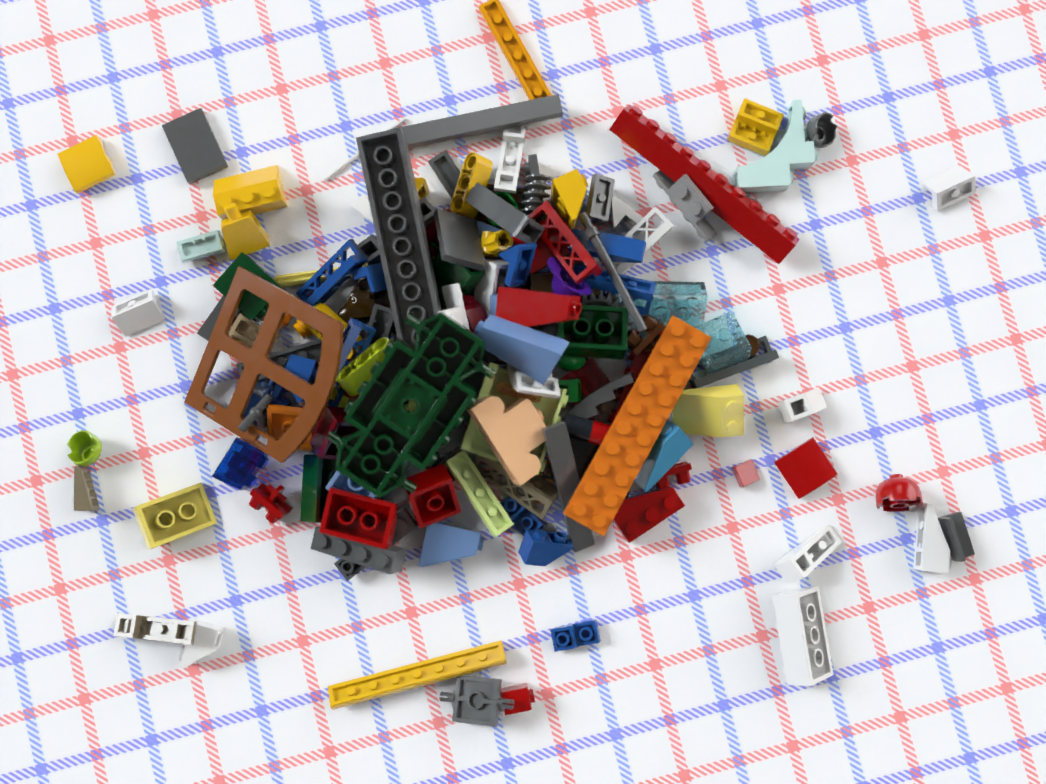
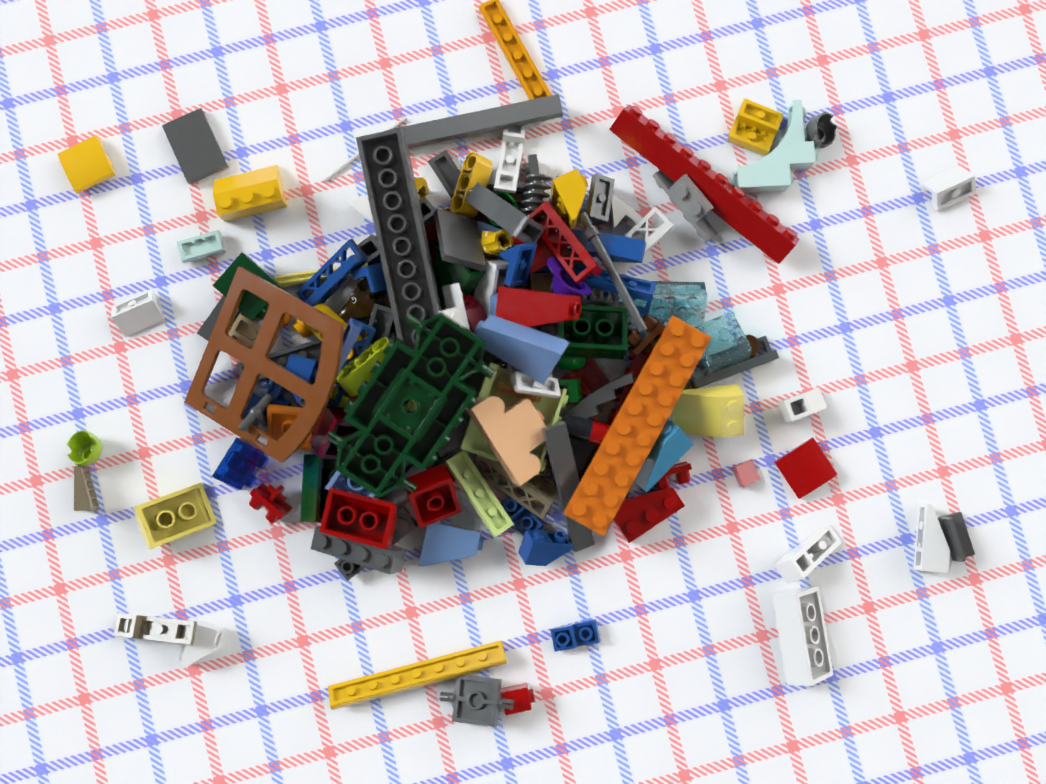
(242, 232): yellow torso -> none
(898, 494): red cylinder -> none

